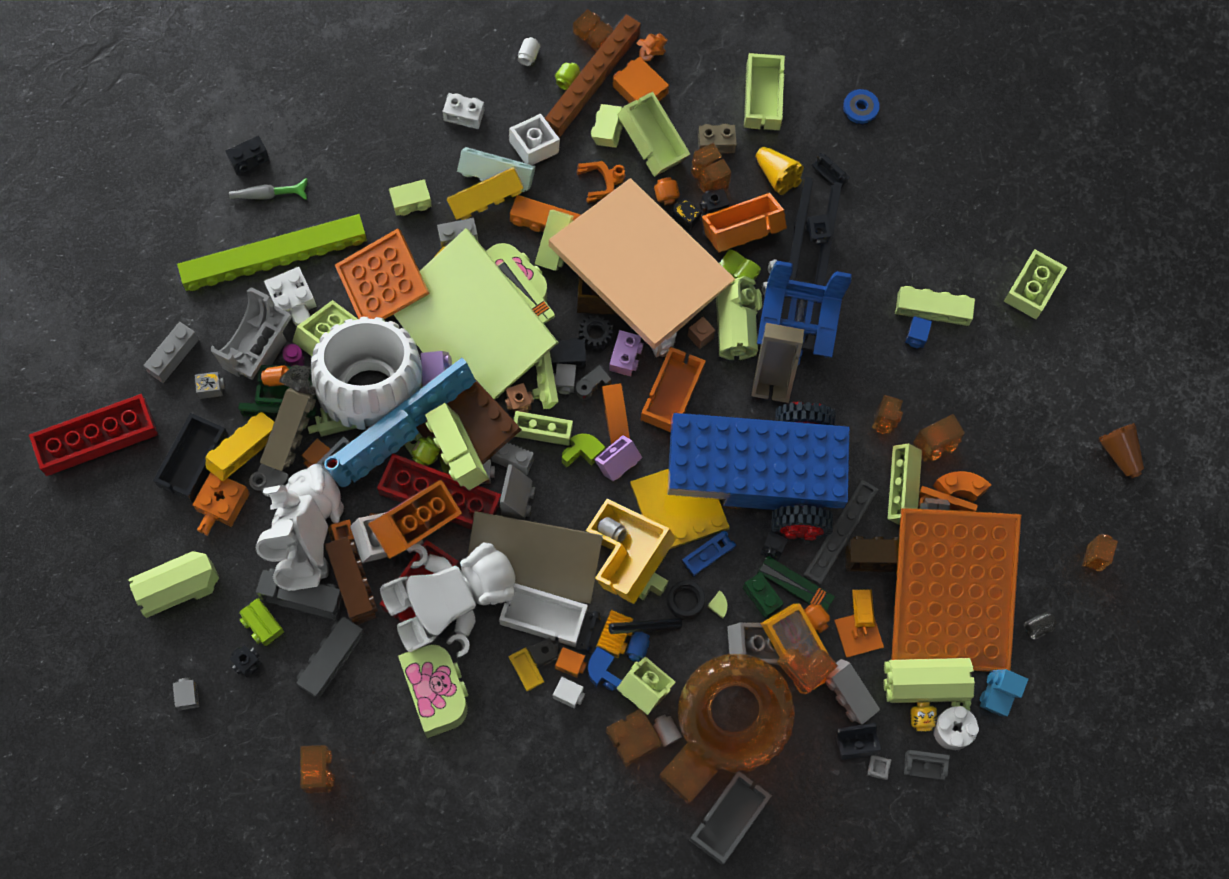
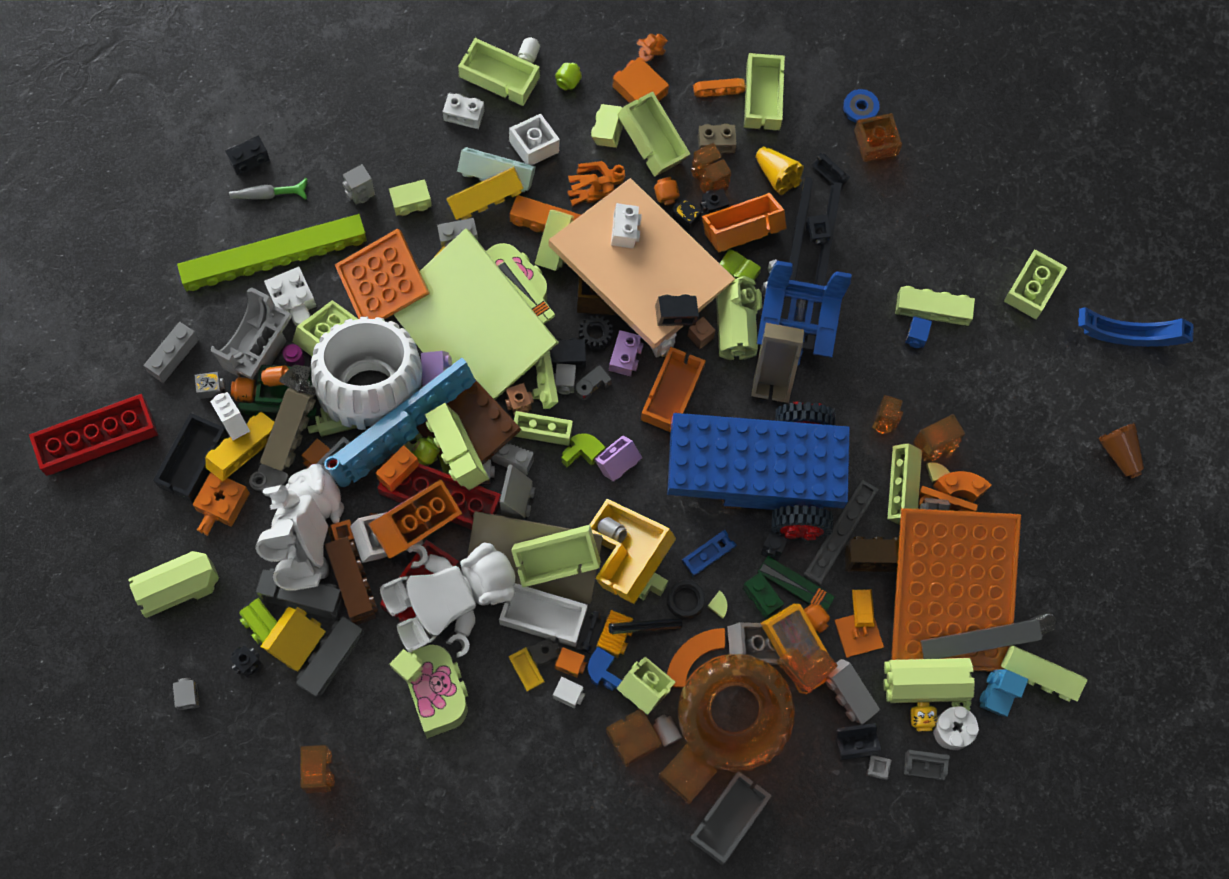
(230, 415): none -> white arch
(243, 390): none -> orange head
(293, 638): none -> yellow brick
(358, 185): none -> light grey brick
(397, 468): none -> orange brick
(407, 666): none -> yellowish green brick
(499, 71): none -> yellowish green piece
(556, 556): none -> yellowish green piece
(591, 27): clear orange piece -> none
(593, 75): dark orange brick -> none
(598, 183): none -> orange piece
(615, 412): orange slope -> none
(625, 225): none -> white brick
(638, 646): blue brick -> none
(676, 310): none -> black brick
(685, 516): yellow plate -> none
(691, 651): none -> orange tile
(719, 87): none -> orange beam
(878, 137): none -> clear orange brick
(936, 471): none -> yellowish green tile
(981, 639): none -> dark grey tile
(1044, 673): none -> yellowish green brick
(1100, 552): clear orange piece -> none
(1135, 334): none -> blue arch

